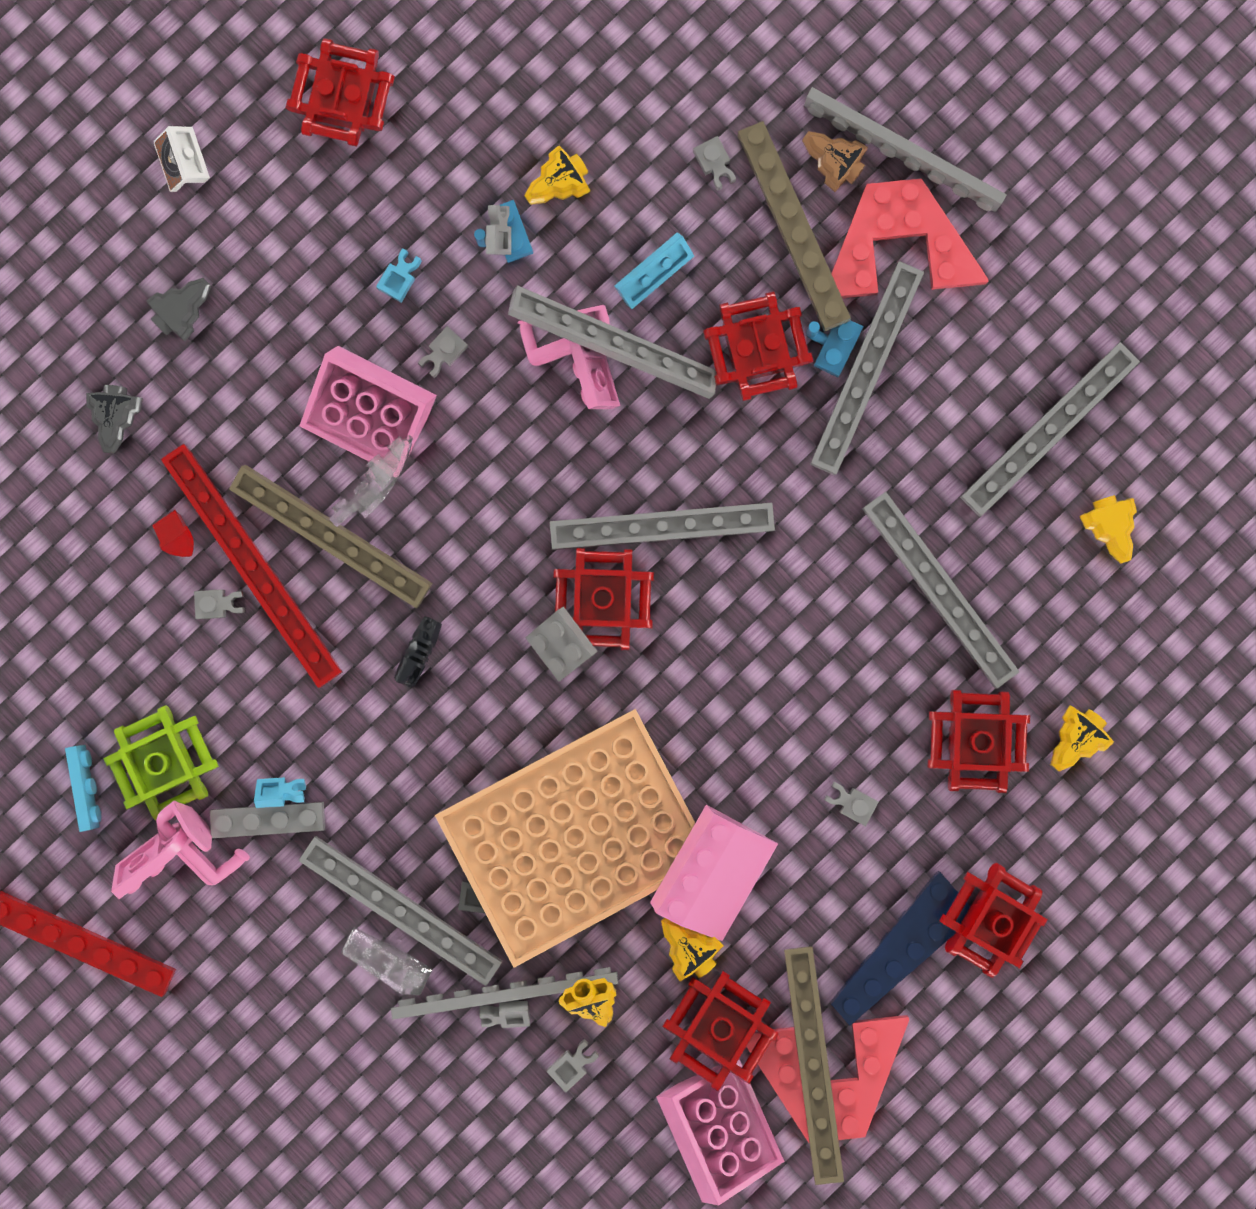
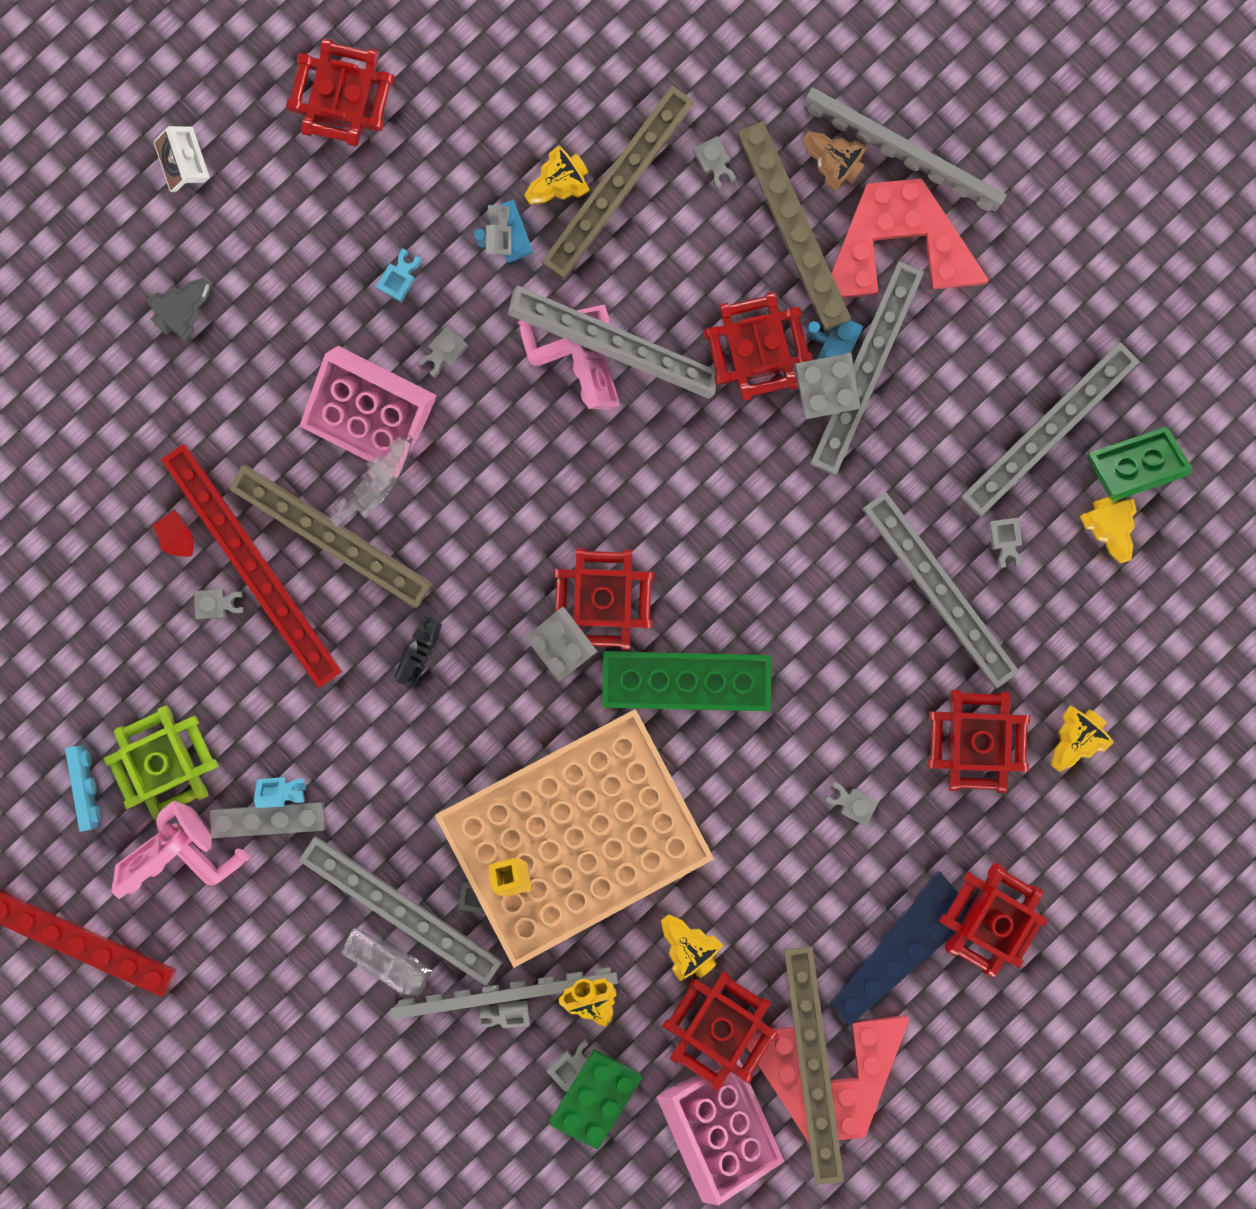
(112, 413): dark grey rock -> none
(509, 877): none -> yellow brick
(595, 1099): none -> green plate
(618, 182): none -> dark tan plate
(654, 270): medium azure plate -> none
(662, 526): light grey plate -> none
(686, 681): none -> green plate
(712, 874): bright pink slope -> none
(827, 386): none -> light grey plate
(1006, 536): none -> light grey plate
(1140, 463): none -> green plate

